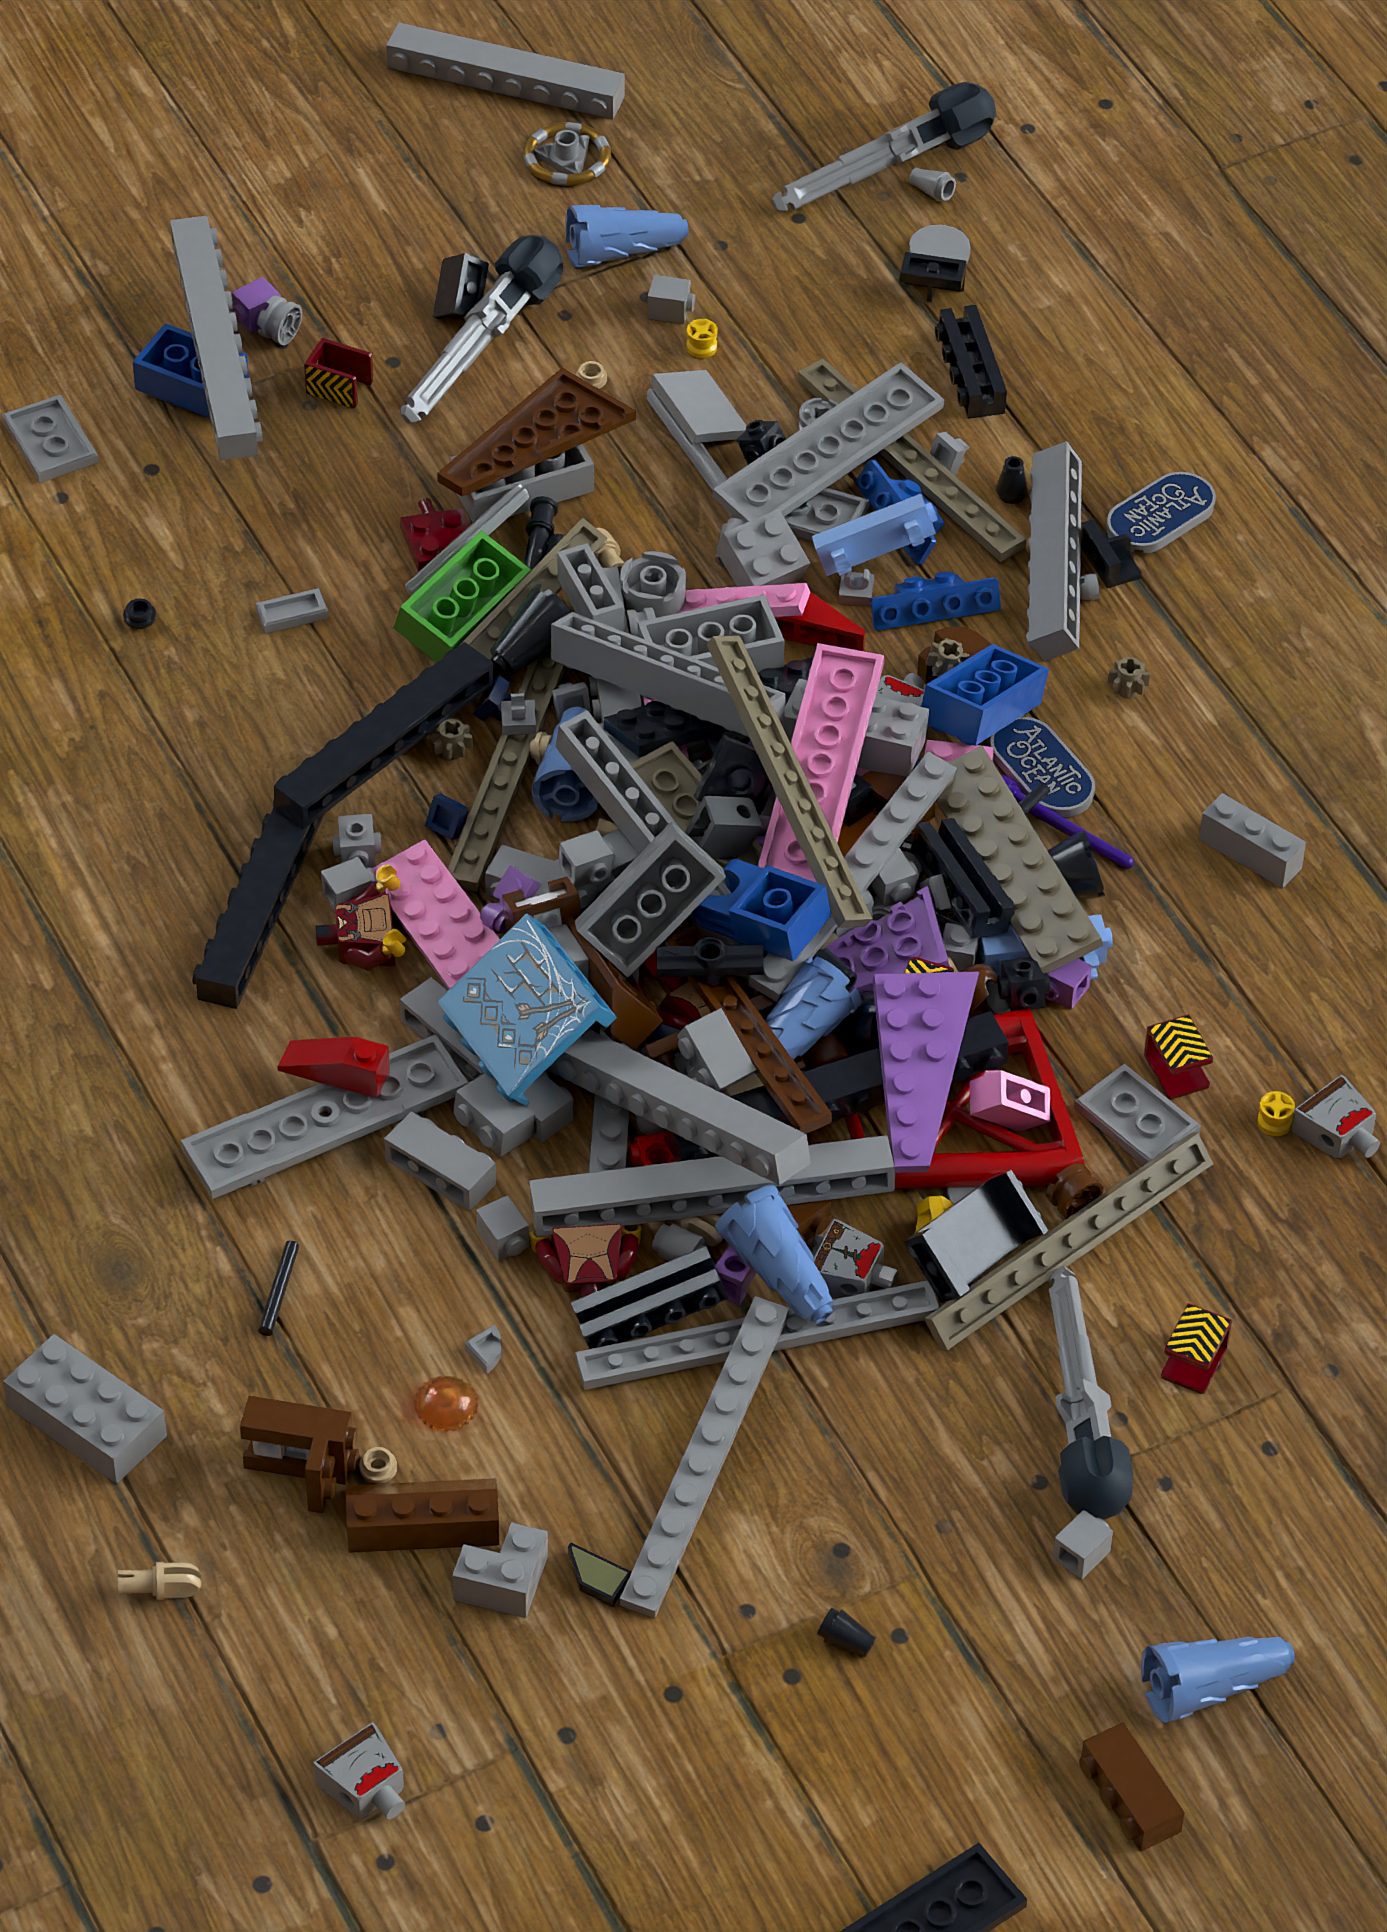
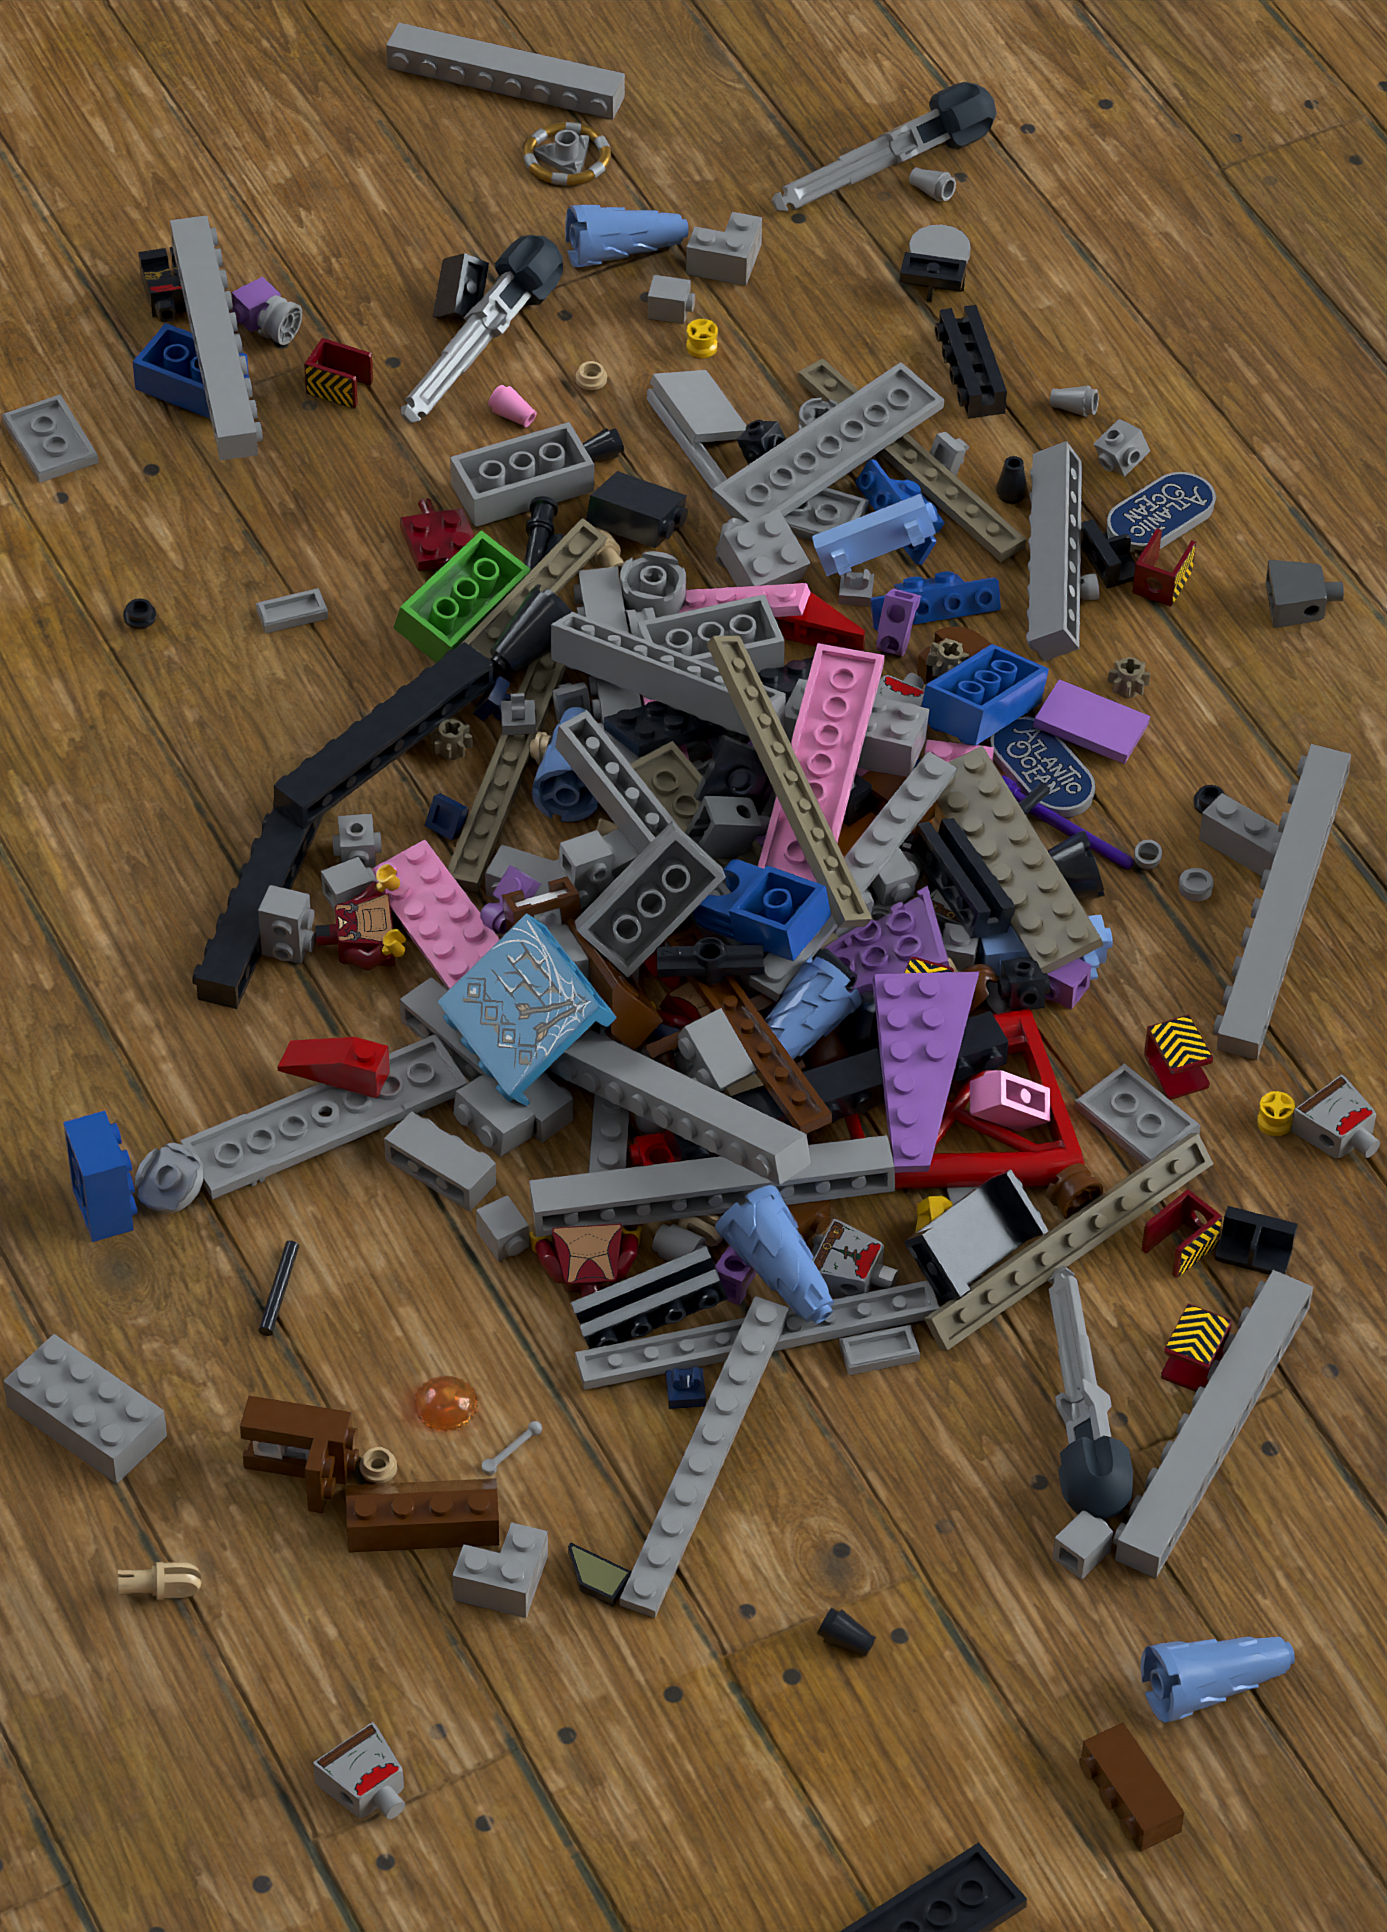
(100, 1175): none -> blue brick
(161, 288): none -> black hips
(169, 1178): none -> light grey tile
(286, 924): none -> light grey brick
(485, 1348): light grey tile -> none
(487, 523): light grey axle -> none
(489, 1466): none -> light grey hinge
(511, 405): none -> bright pink cone
(546, 423): reddish brown wing -> none
(589, 587): light grey brick -> none
(604, 445): none -> black cone
(637, 509): none -> black brick
(685, 1388): none -> dark blue tile
(726, 254): none -> light grey brick
(879, 1349): none -> light grey tile
(896, 621): none -> medium lavender leg
(937, 892): light grey tile -> none
(1076, 400): none -> light grey cone
(1091, 721): none -> medium lavender tile
(1121, 447): none -> light grey brick
(1149, 850): none -> light grey hinge
(1171, 582): none -> dark red piece
(1172, 1217): none -> dark red piece
(1196, 884): none -> light grey tile
(1206, 796): none -> black plate
(1213, 1424): none -> light grey brick
(1256, 1241): none -> black panel
(1282, 903): none -> light grey brick
(1298, 592): none -> dark grey torso

